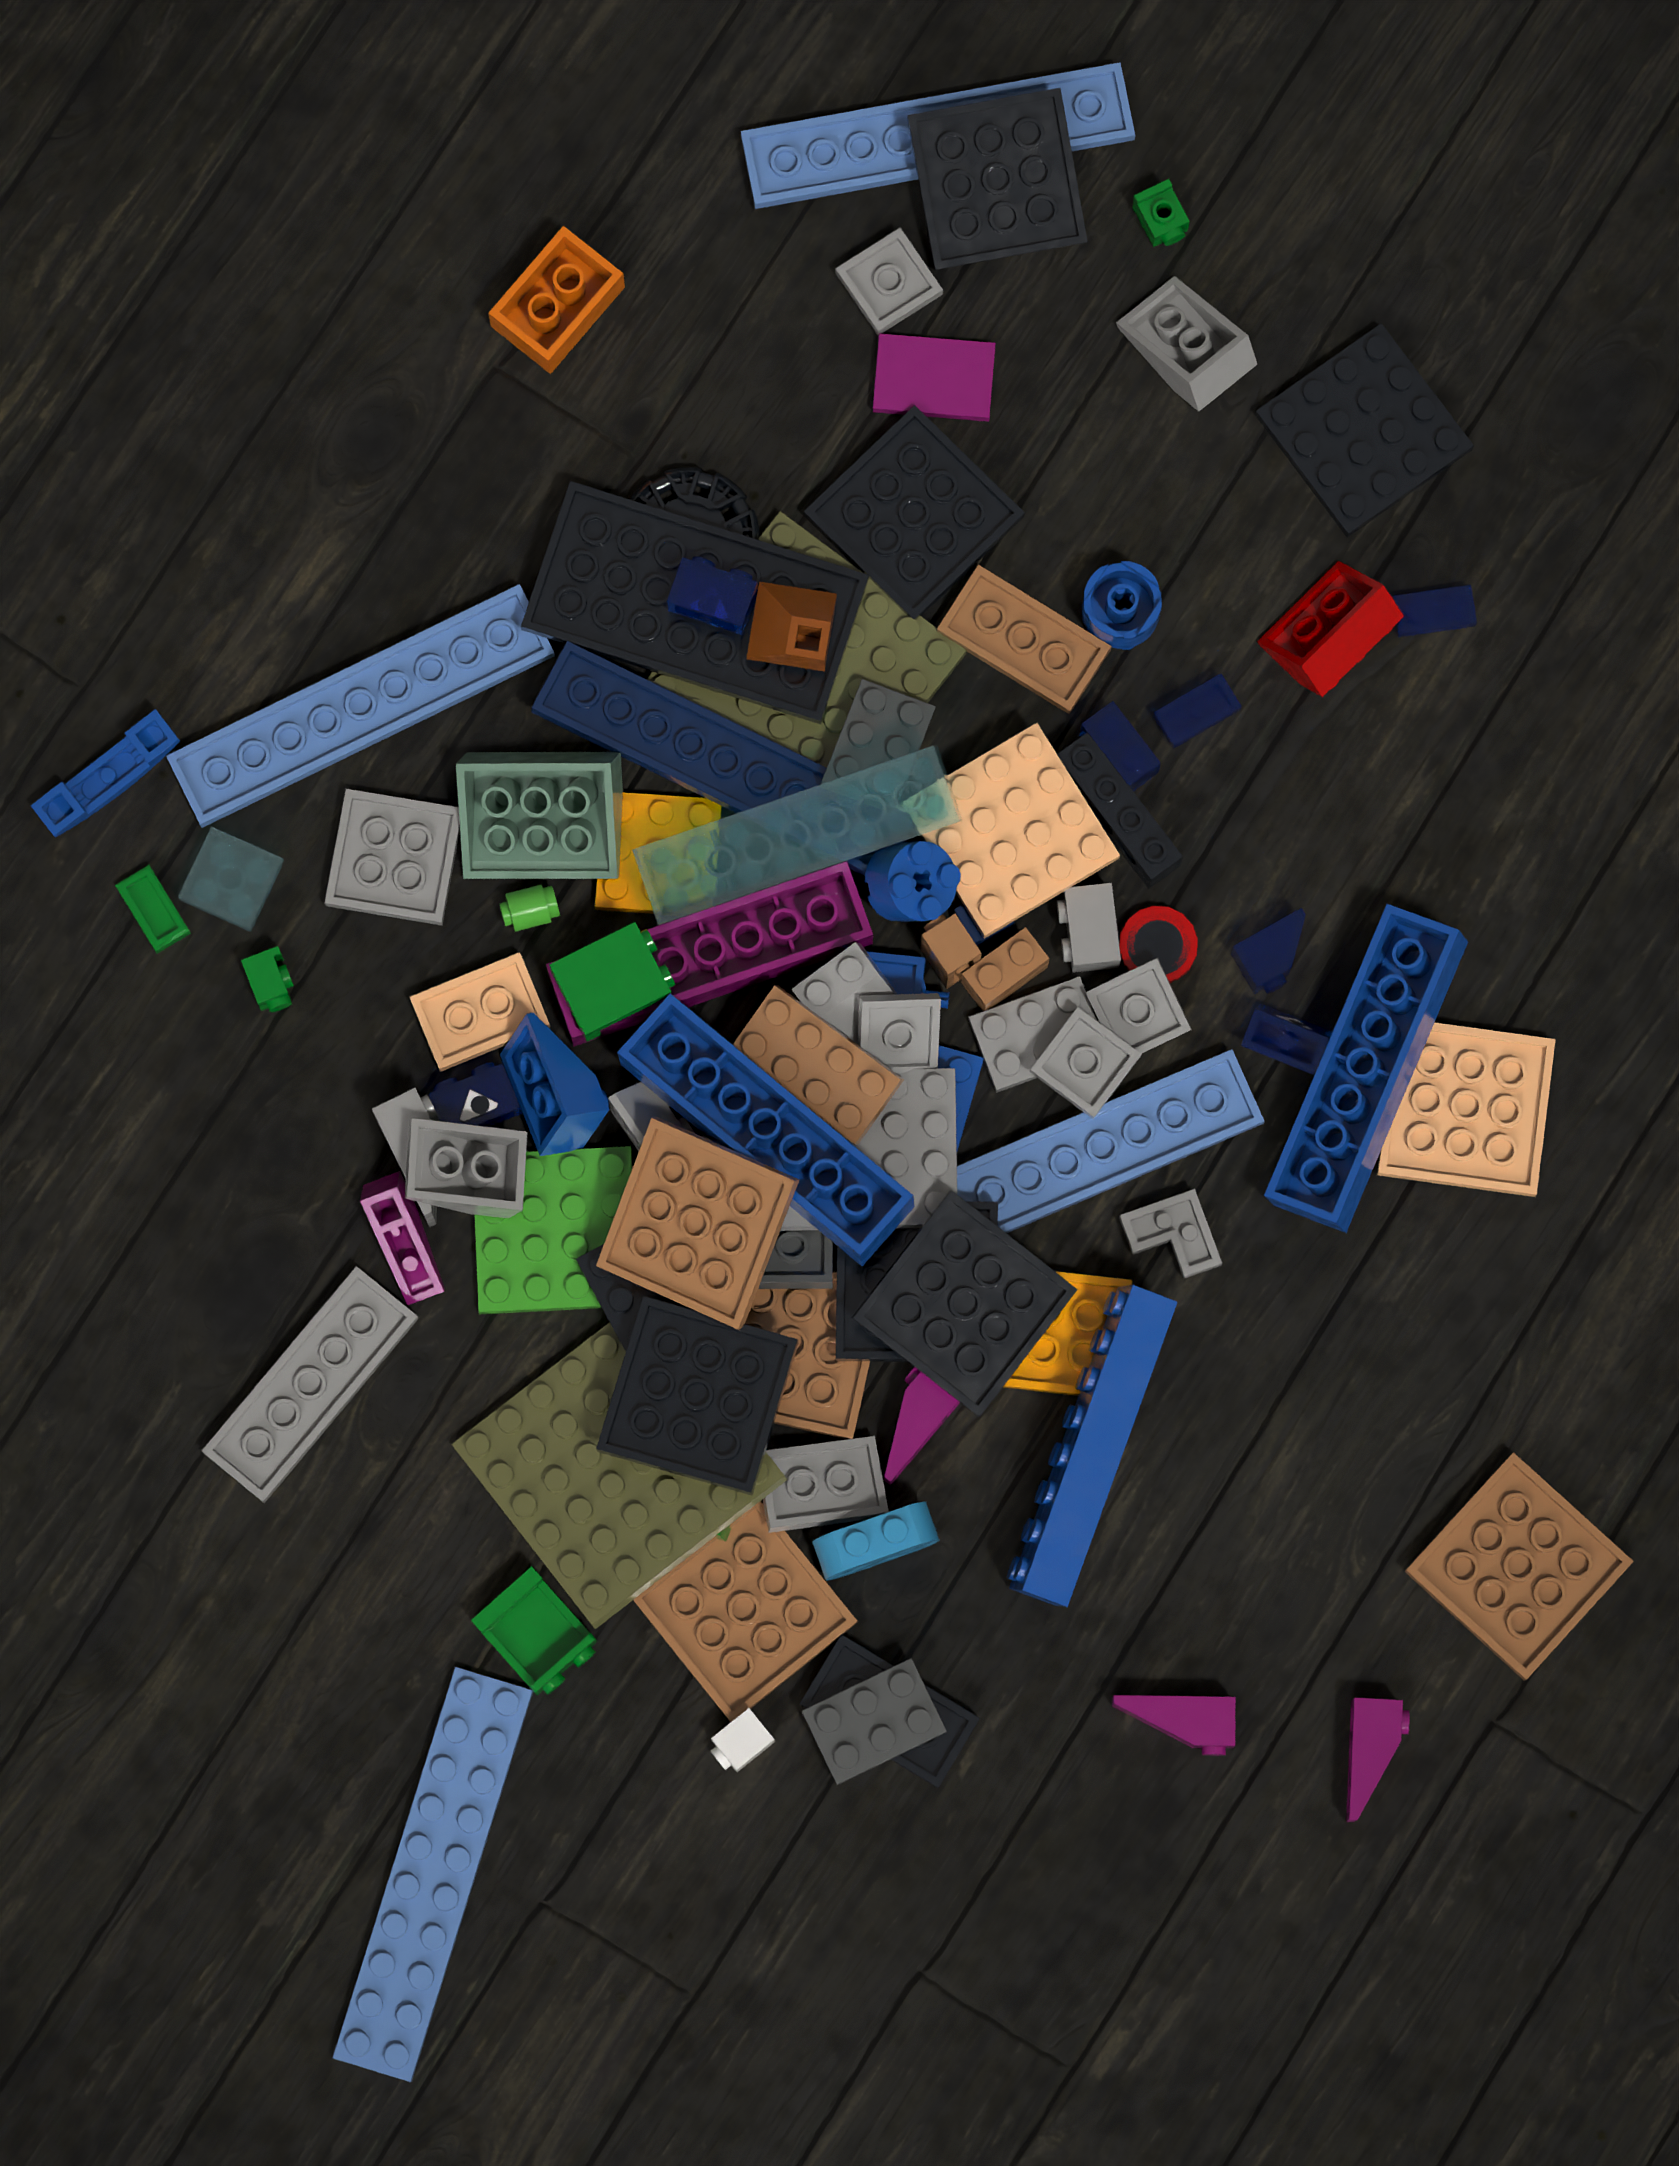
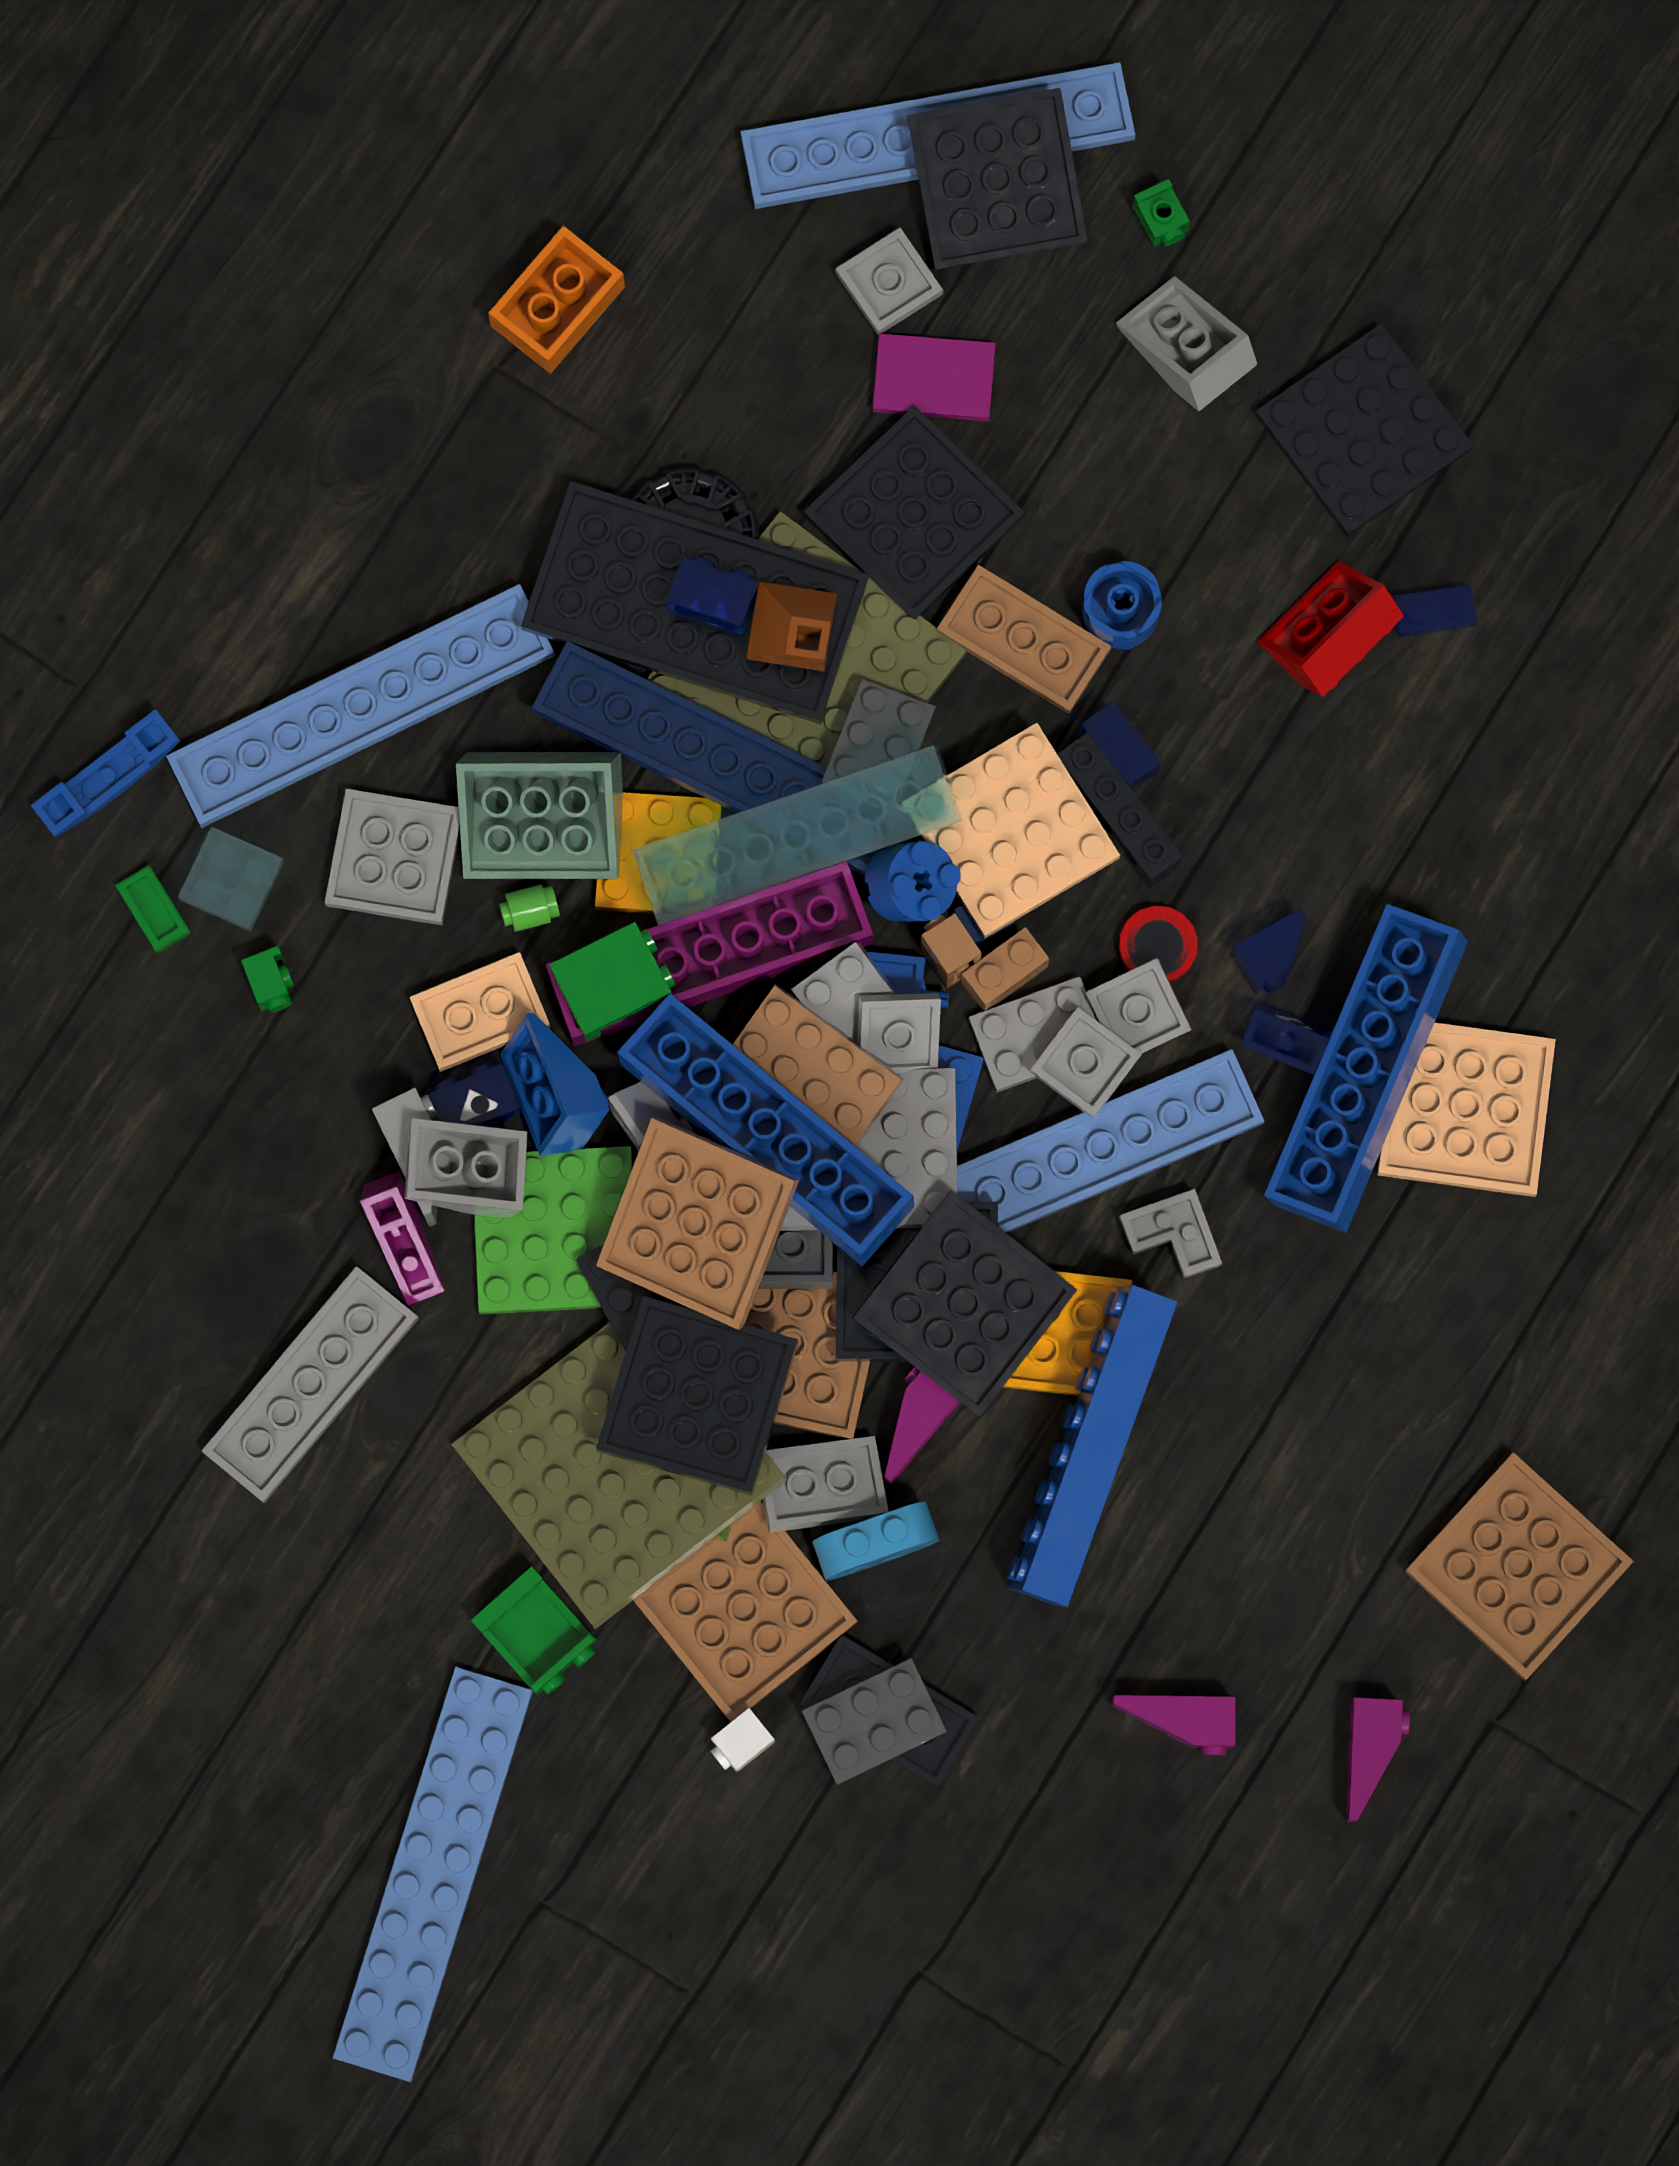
(1090, 928): light grey brick -> none
(1197, 711): clear blue plate -> none

